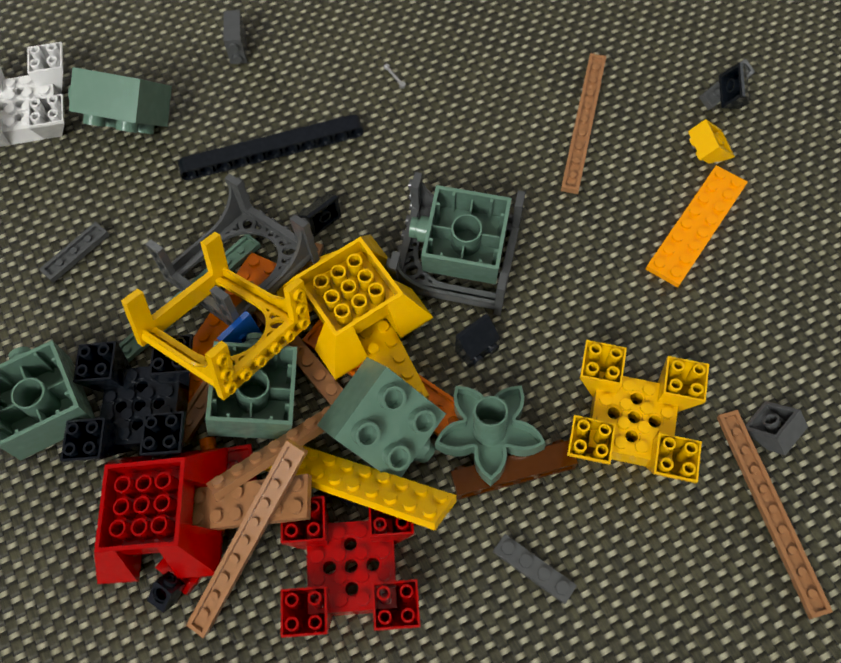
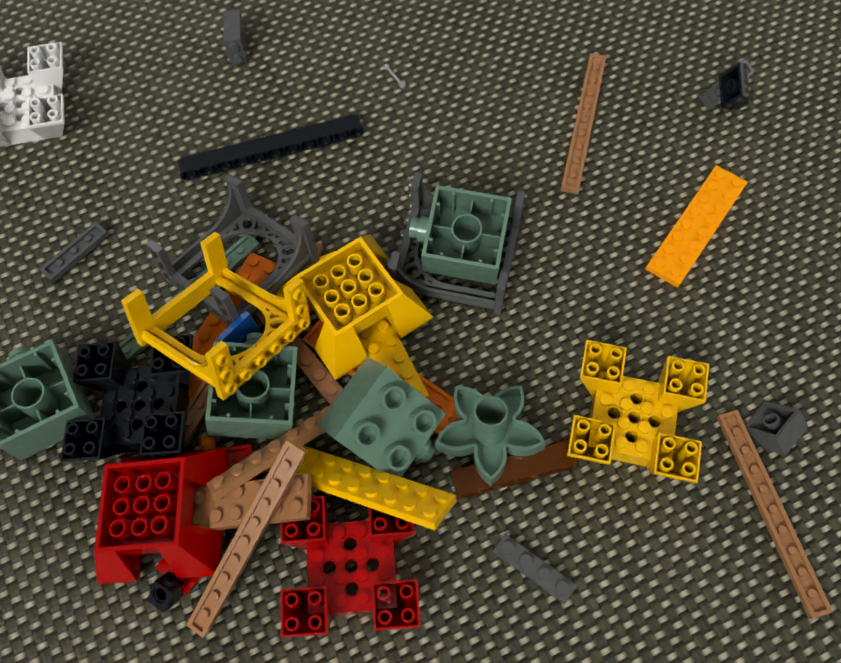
(119, 101): sand green brick -> none
(322, 213): black slope -> none
(477, 341): black slope -> none
(710, 142): yellow slope -> none

